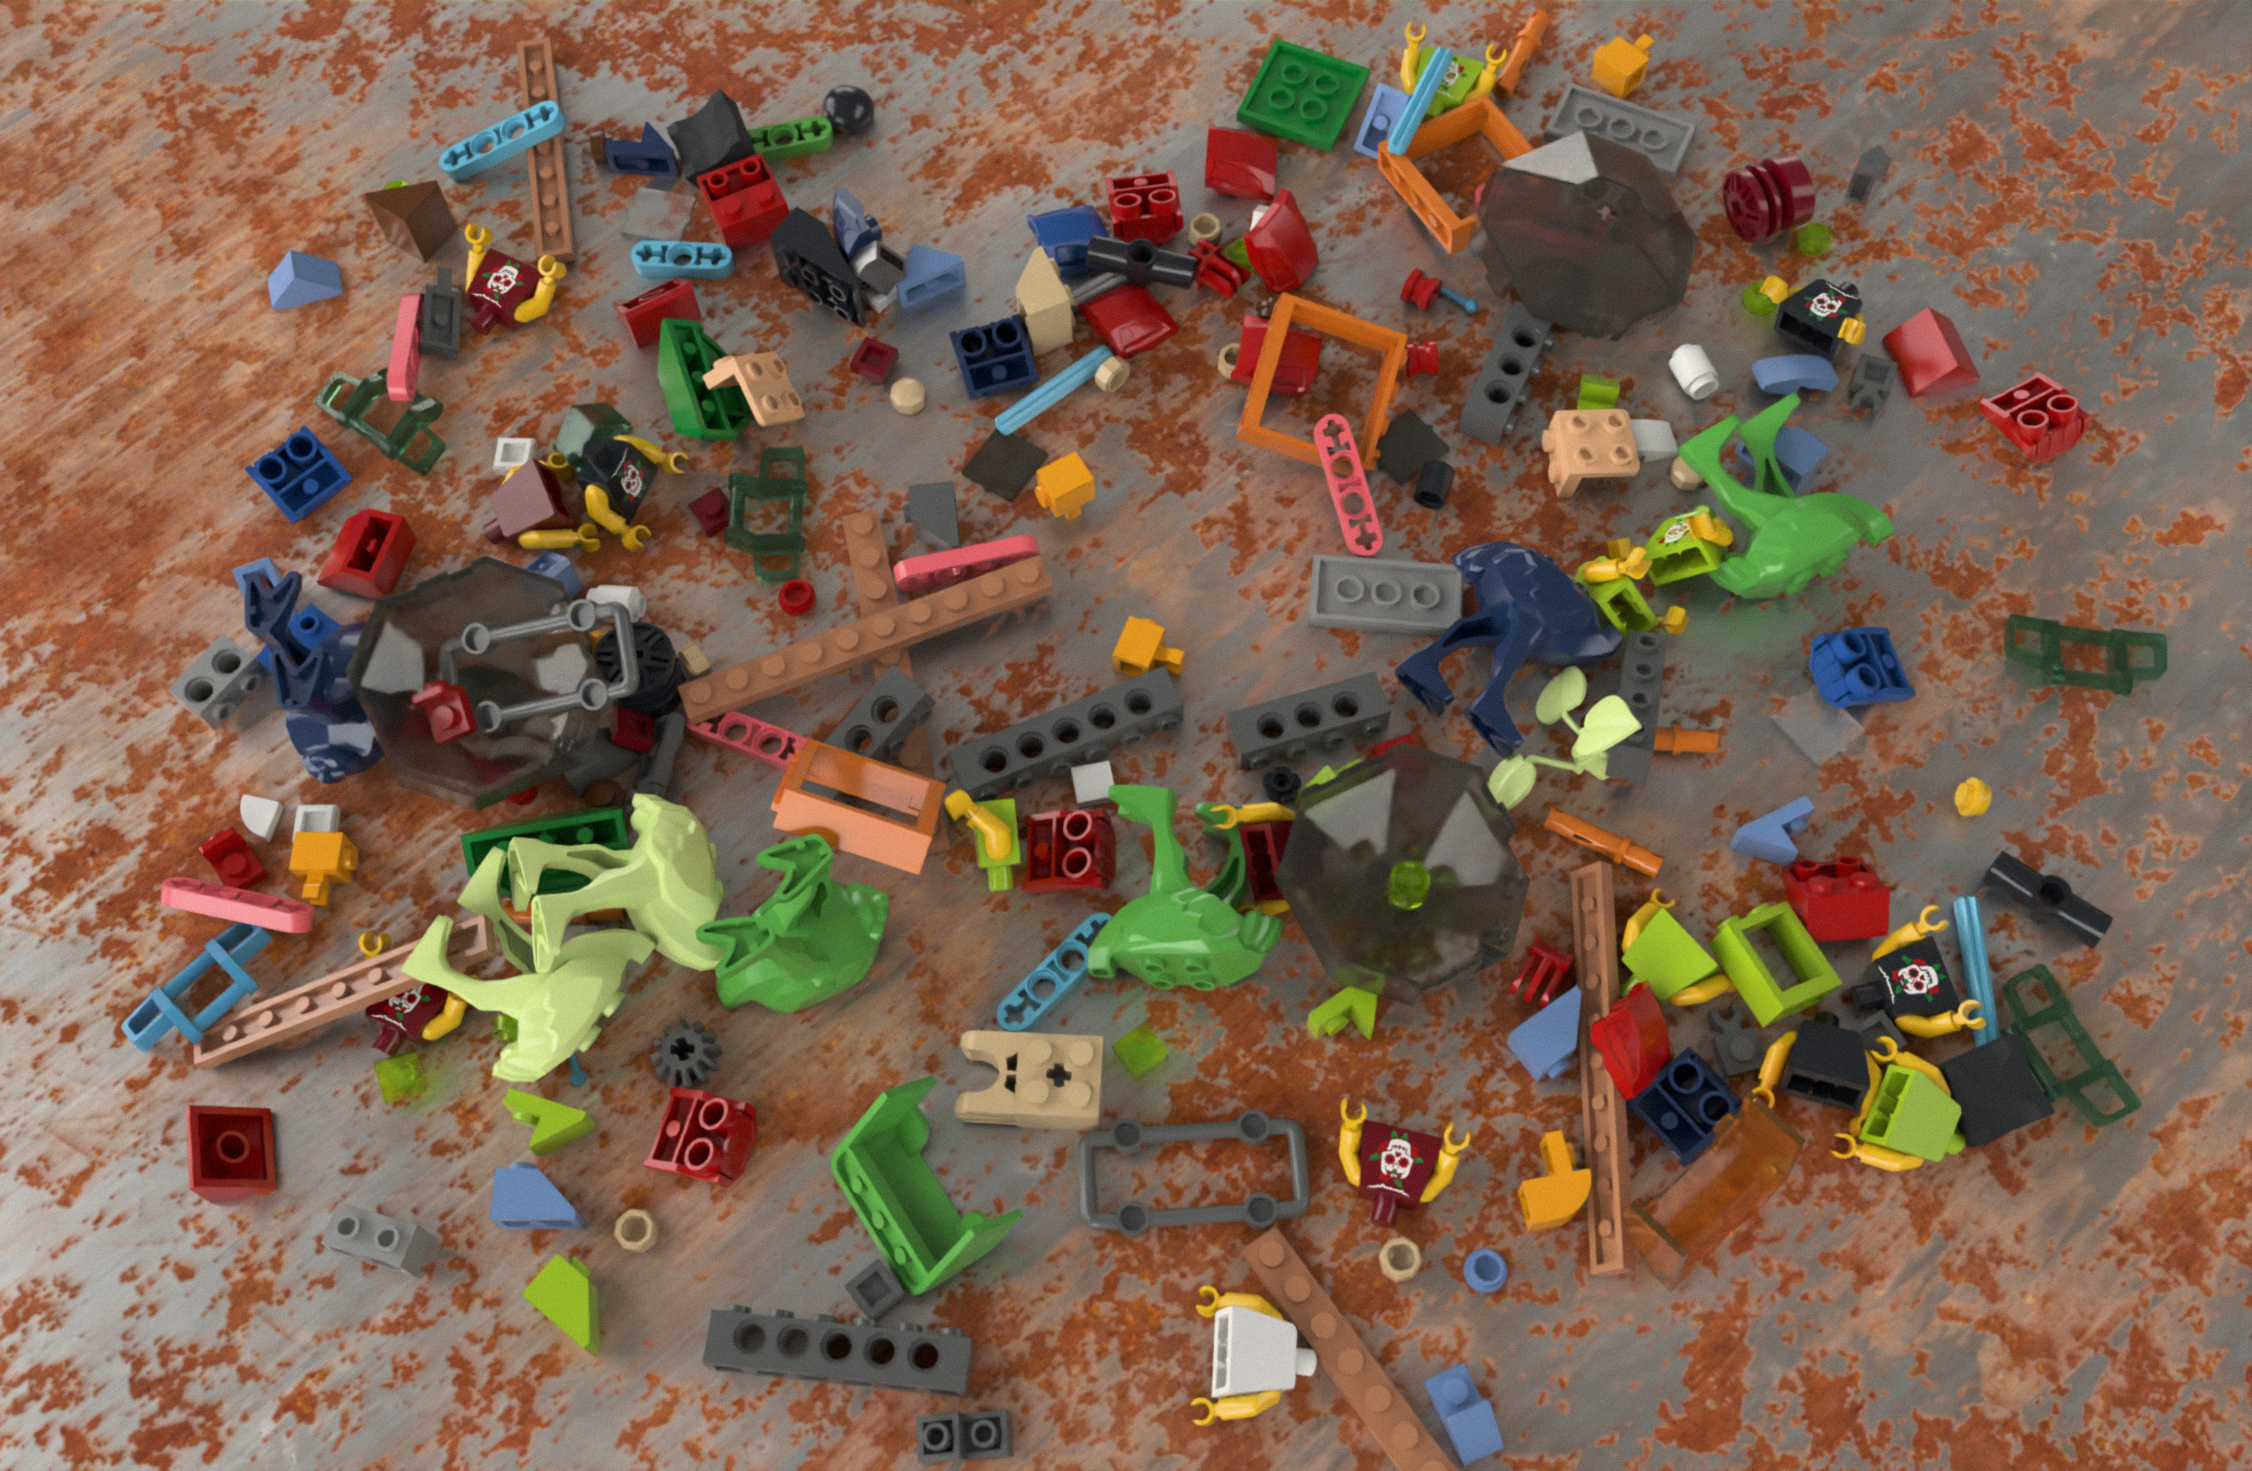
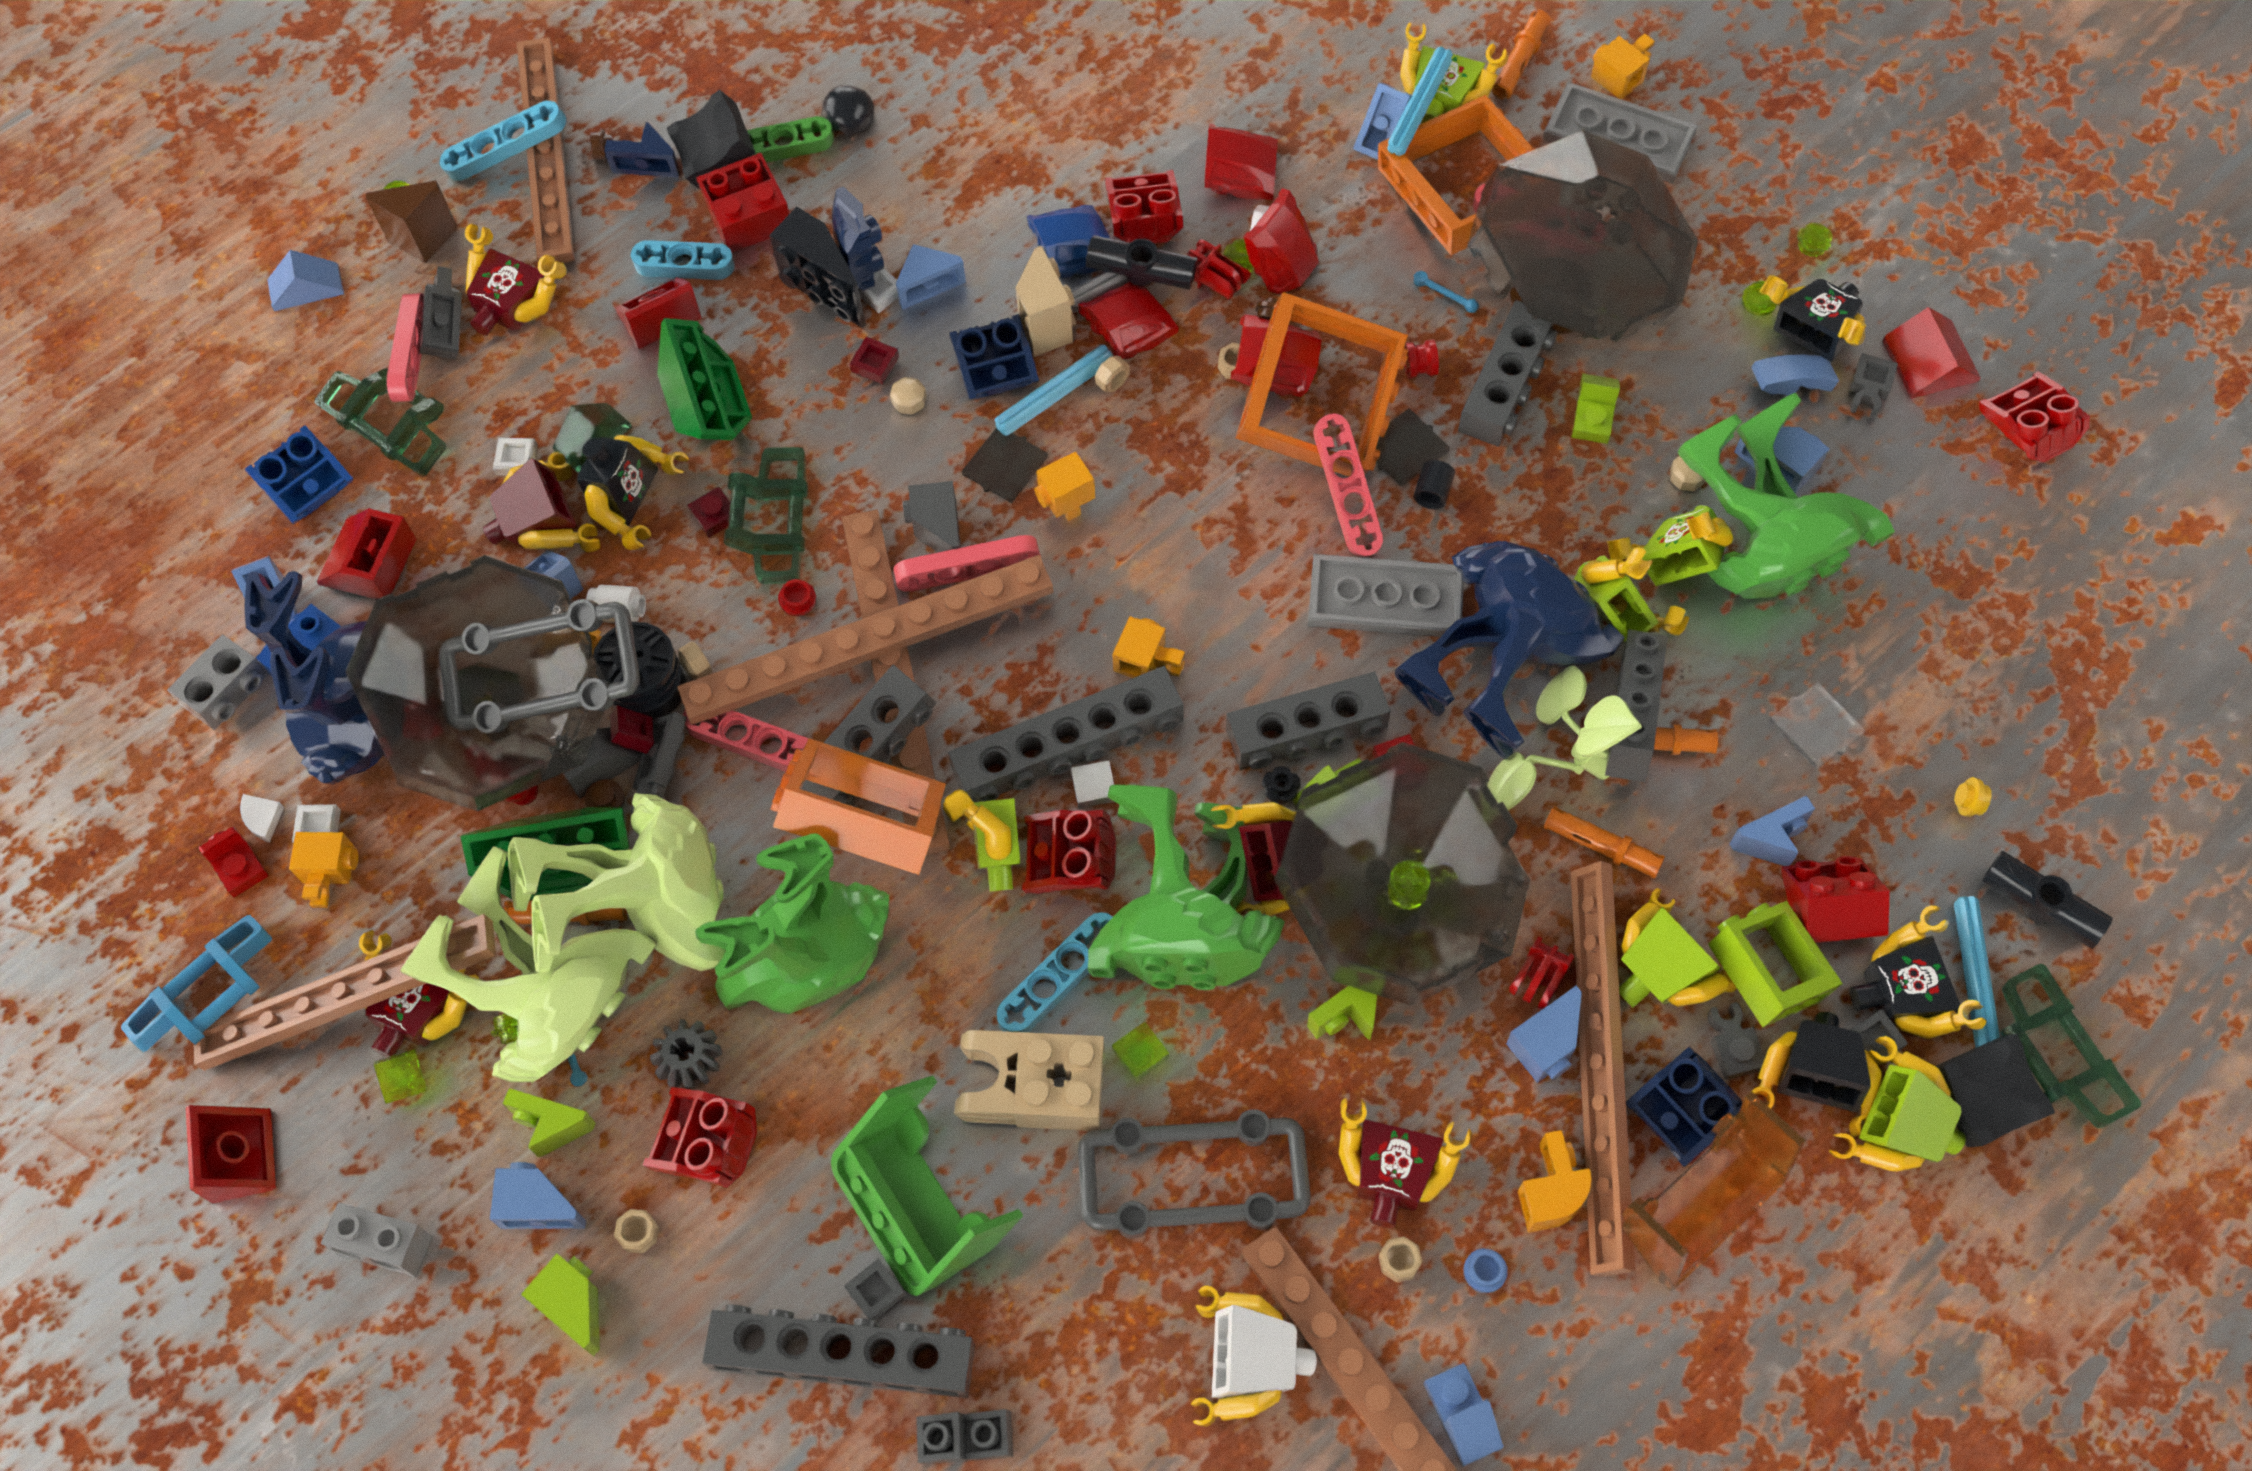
(237, 905): coral beam -> none
(447, 710): red bracket -> none
(658, 215): clear piece -> none
(763, 384): light nougat bracket -> none
(879, 266): flat silver piece -> none
(1204, 227): tan tile -> none
(1303, 95): green plate -> none
(1421, 290): red wheel -> none
(1589, 446): light nougat bracket -> none
(1634, 1040): red slope -> none
(1654, 440): white slope -> none
(1694, 371): white brick -> none
(1768, 197): dark red wheel -> none
(1858, 668): blue slope -> none
(1868, 174): flat silver piece -> none
(2119, 675): clear green bar -> none

